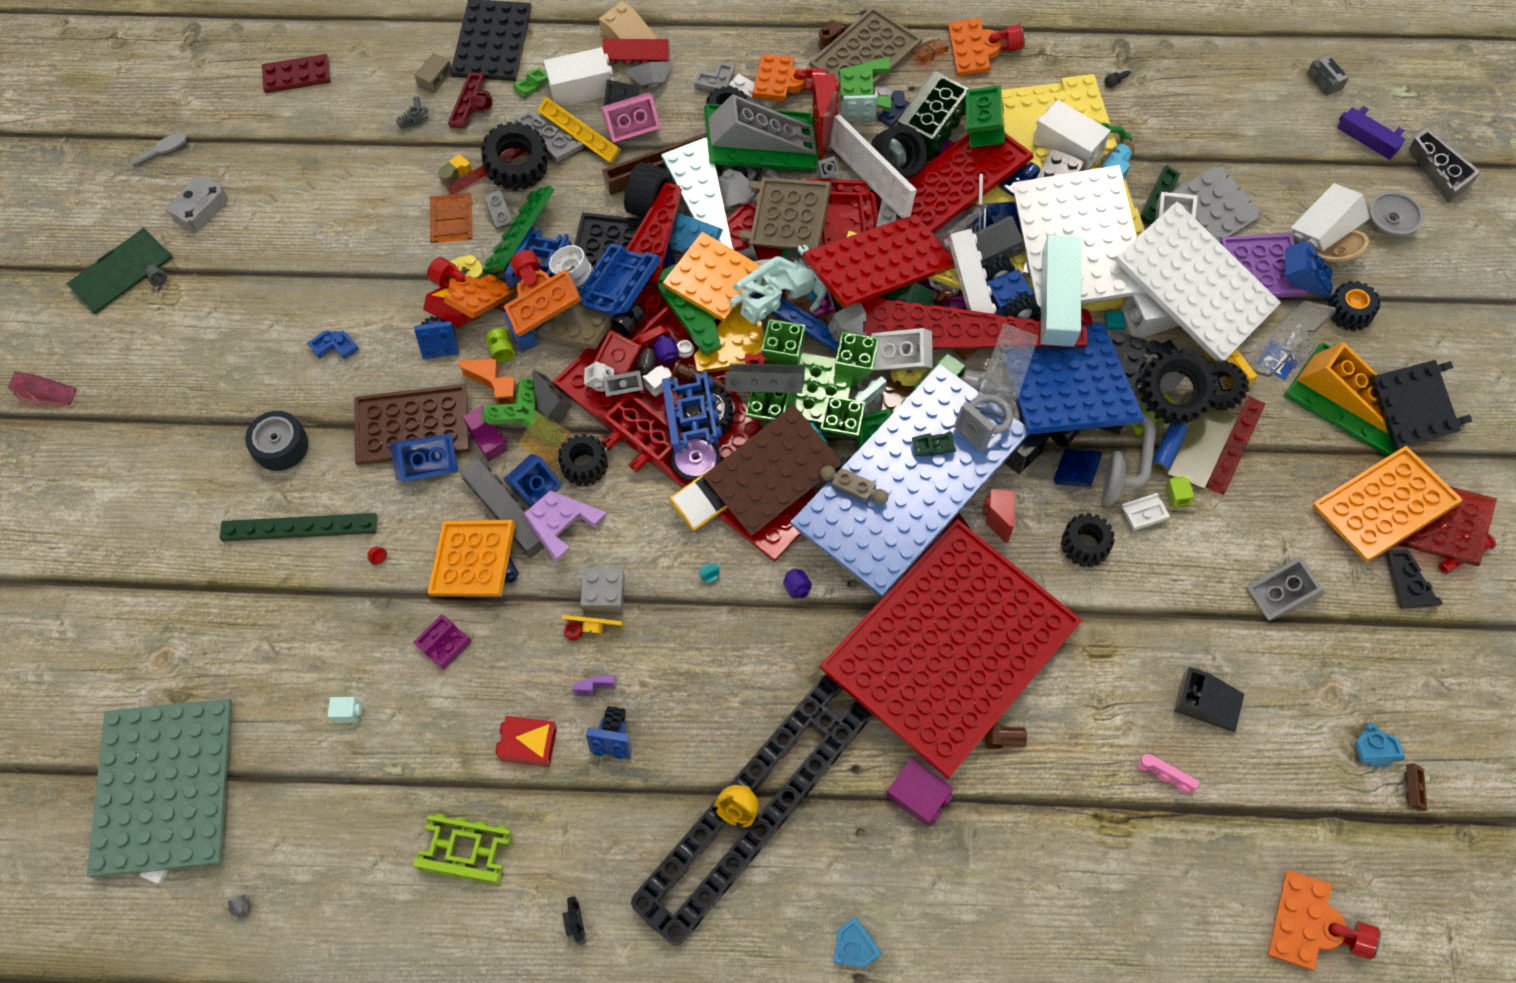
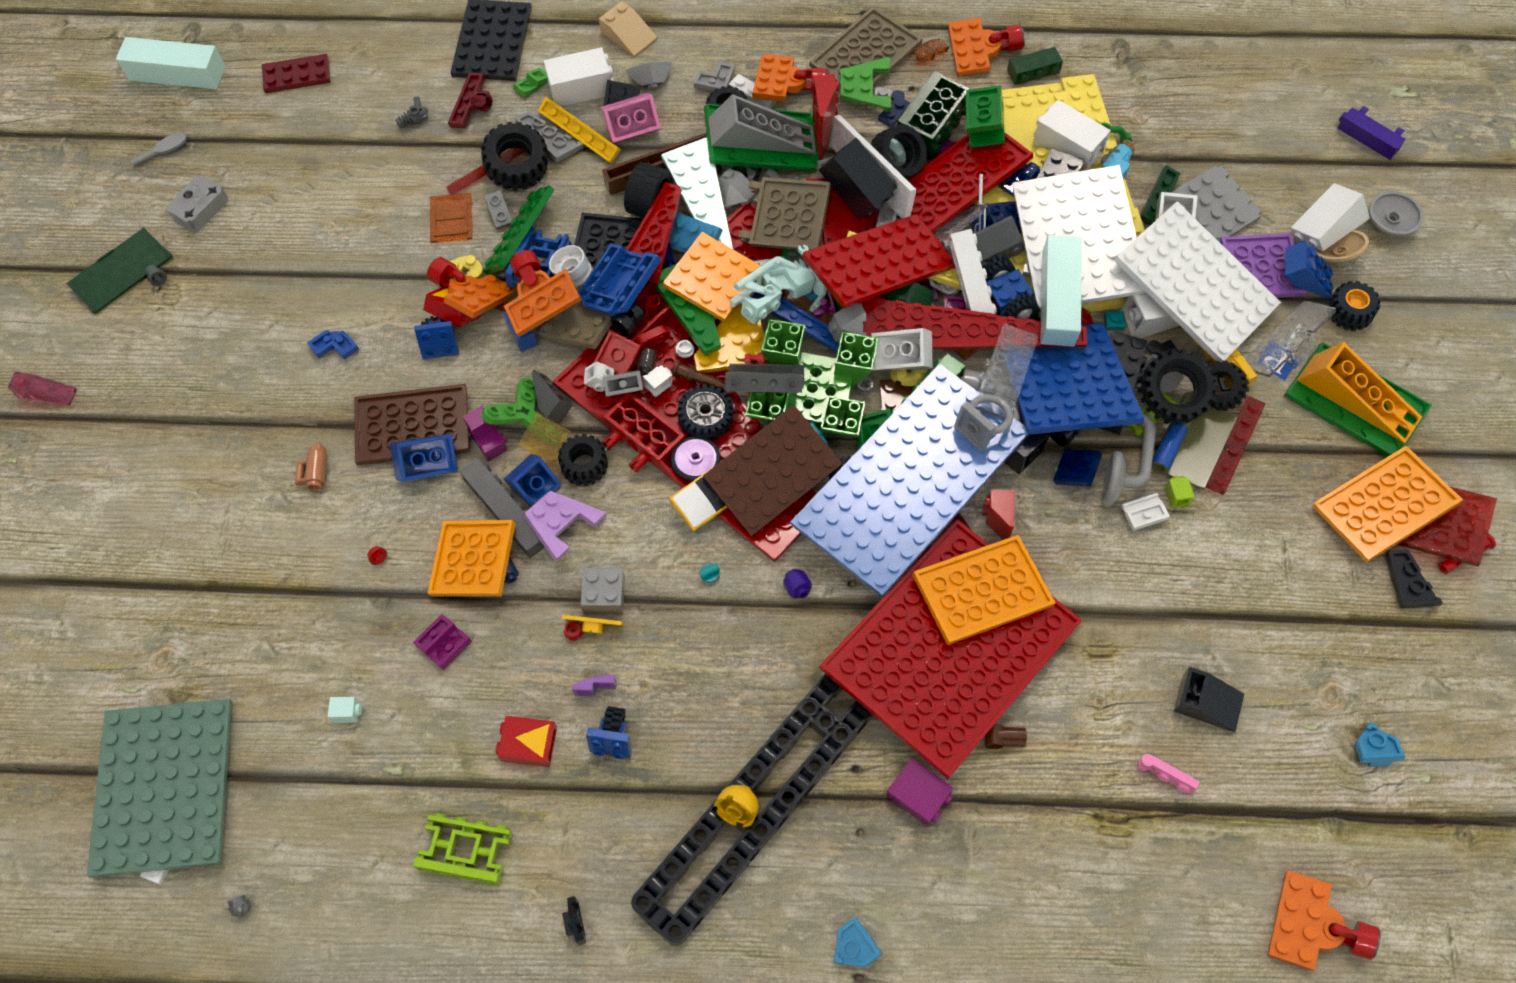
(171, 63): none -> light aqua piece
(276, 440): wheel -> none
(298, 527): dark green plate -> none
(315, 468): none -> nougat piece
(433, 73): dark tan brick -> none
(454, 170): leg -> none
(487, 373): orange arch -> none
(500, 345): lime wheel -> none
(636, 50): red brick -> none
(666, 350): dark purple head -> none
(676, 413): blue fence -> none
(749, 253): dark grey piece -> none
(830, 33): reddish brown piece -> none
(854, 485): dark tan plate -> none
(858, 179): none -> black brick
(859, 108): light aqua bracket -> none
(872, 393): light aqua plate -> none
(933, 445): dark green slope -> none
(944, 294): reddish brown arm -> none
(983, 589): none -> light orange plate
(1034, 65): none -> dark green brick
(1091, 526): black tyre -> none
(1113, 79): black bar -> none
(1286, 589): light grey slope -> none
(1327, 75): brick -> none
(1416, 403): black plate -> none
(1416, 787): reddish brown plate -> none
(1443, 164): flat silver wedge -> none

